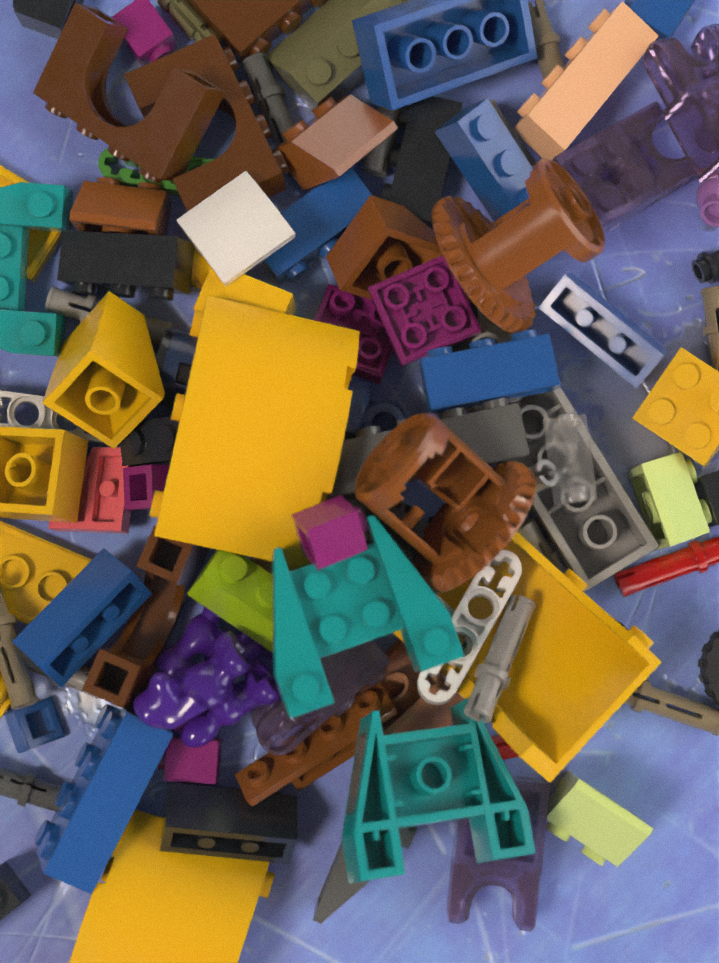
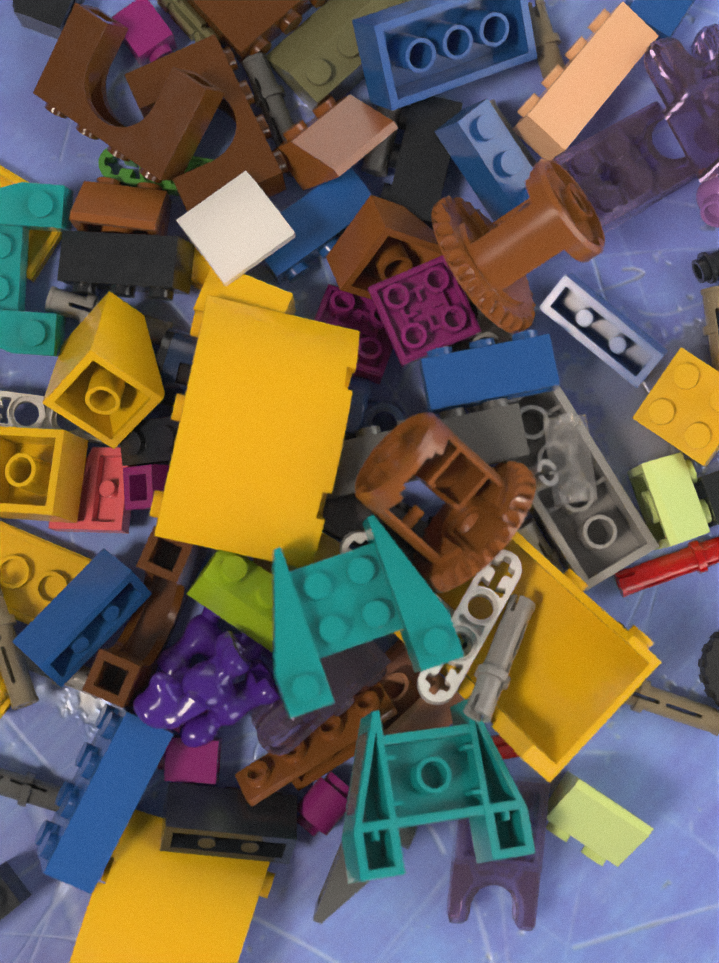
(34, 725): blue slope -> none
(323, 805): none -> magenta brick
(331, 531): magenta brick -> none

